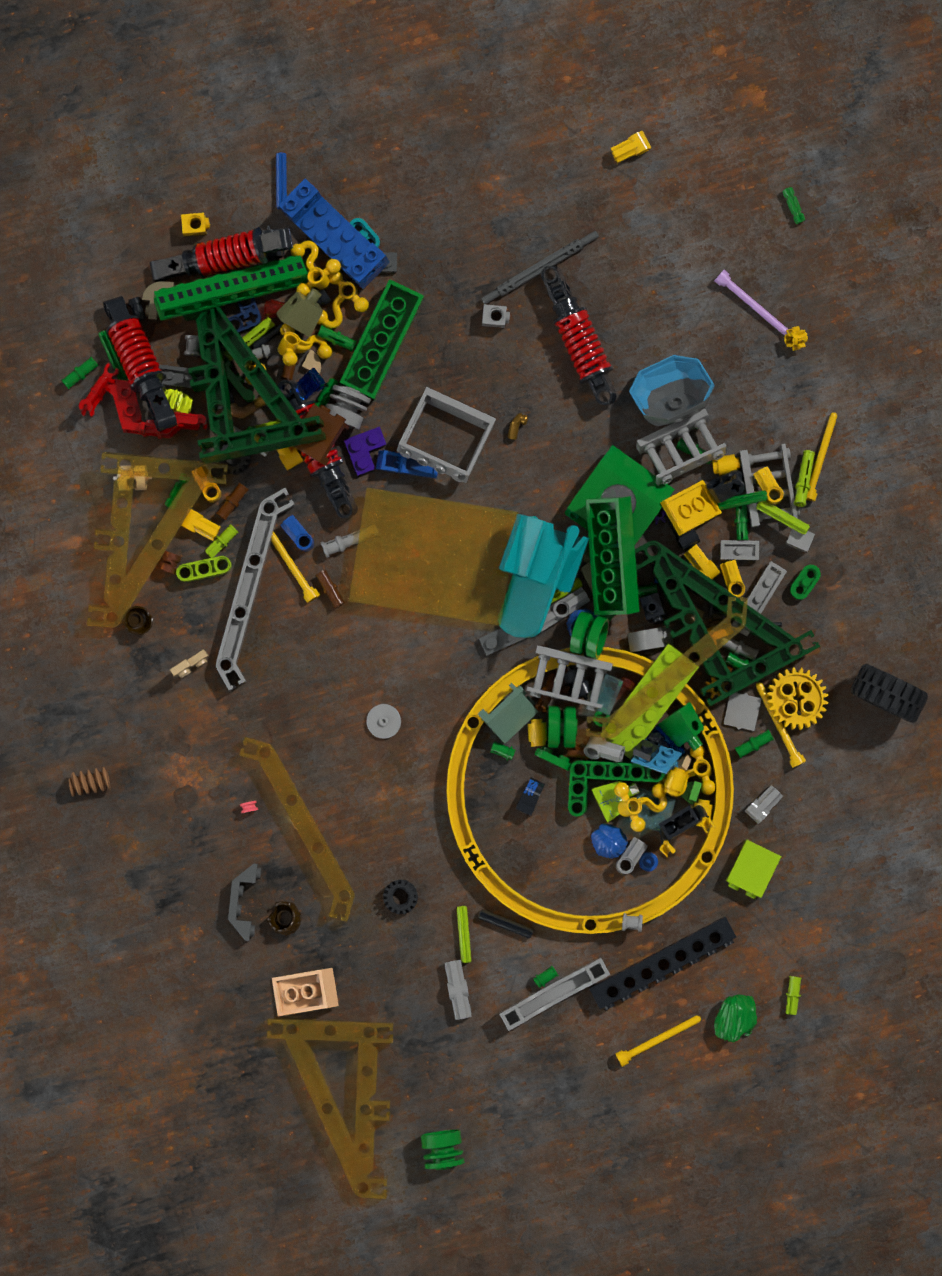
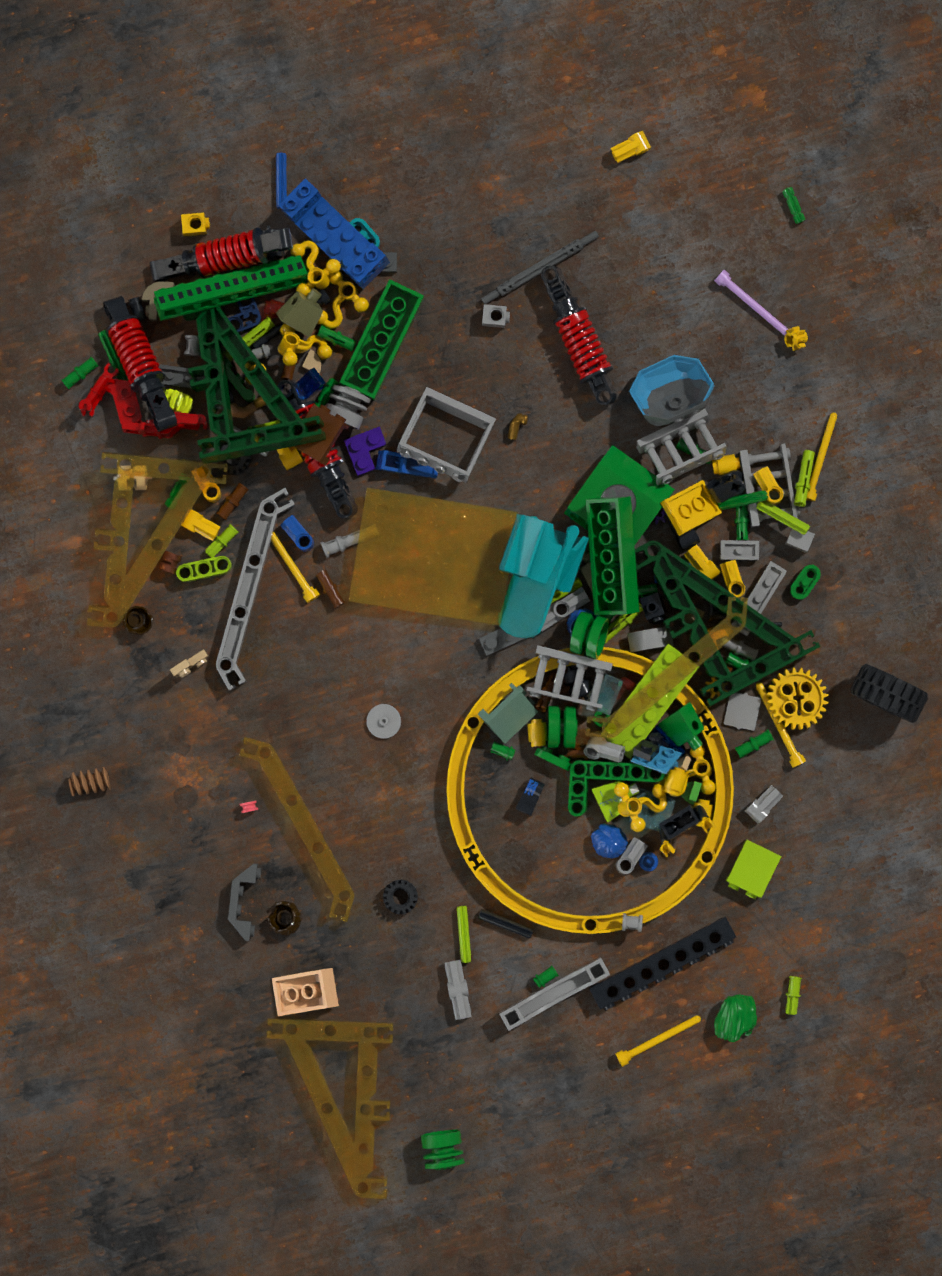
(628, 620): none -> lime pin

